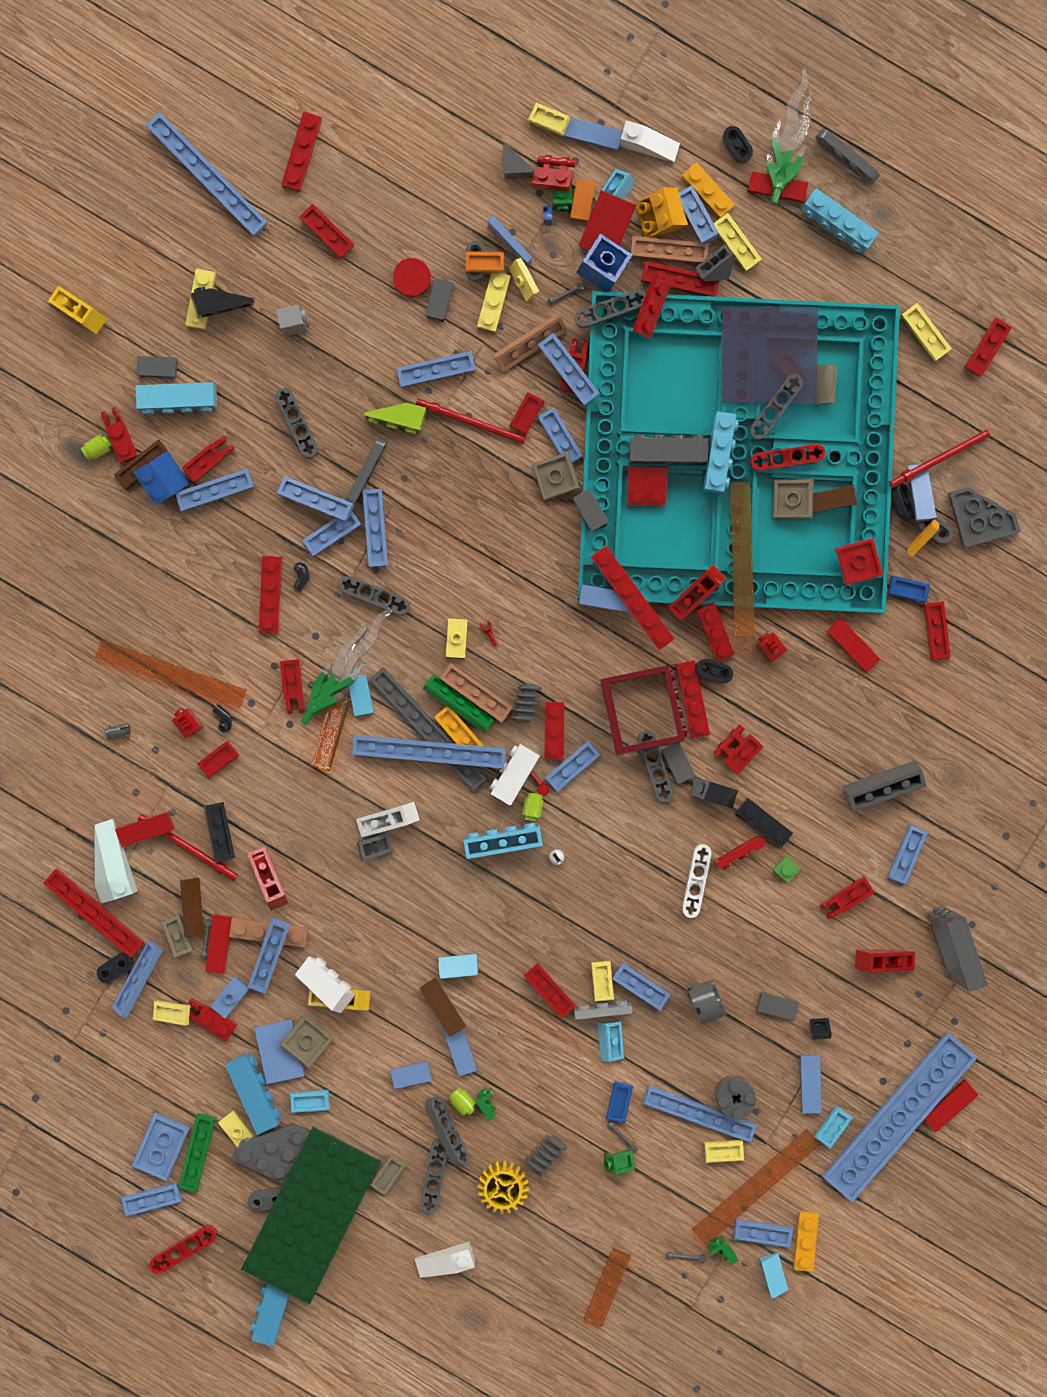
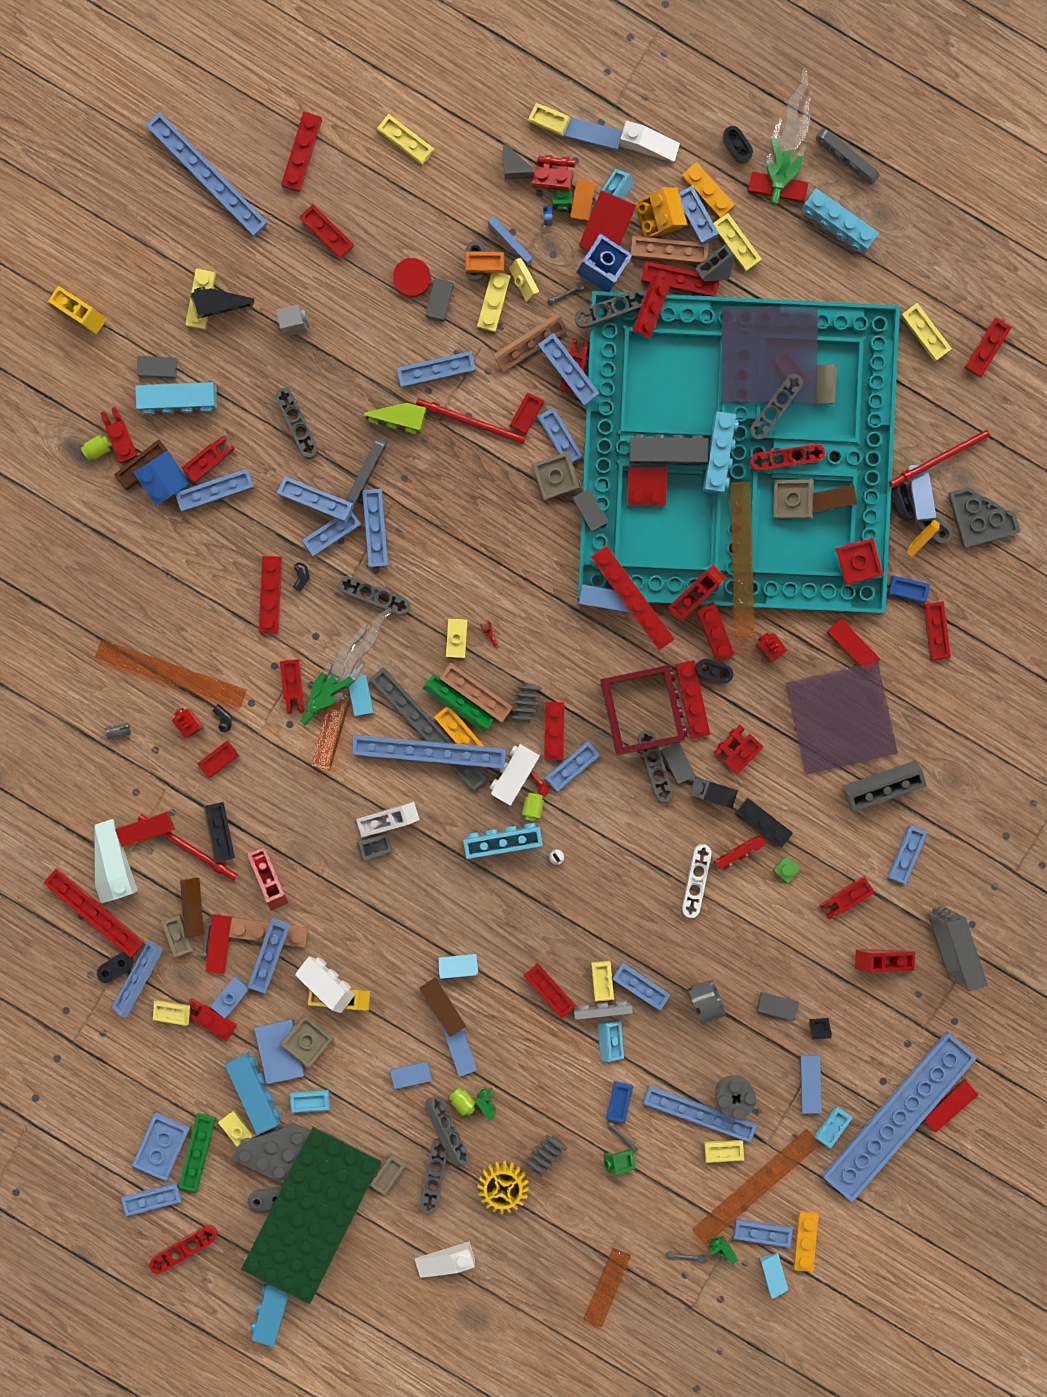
(405, 139): none -> light yellow tile
(841, 717): none -> piece

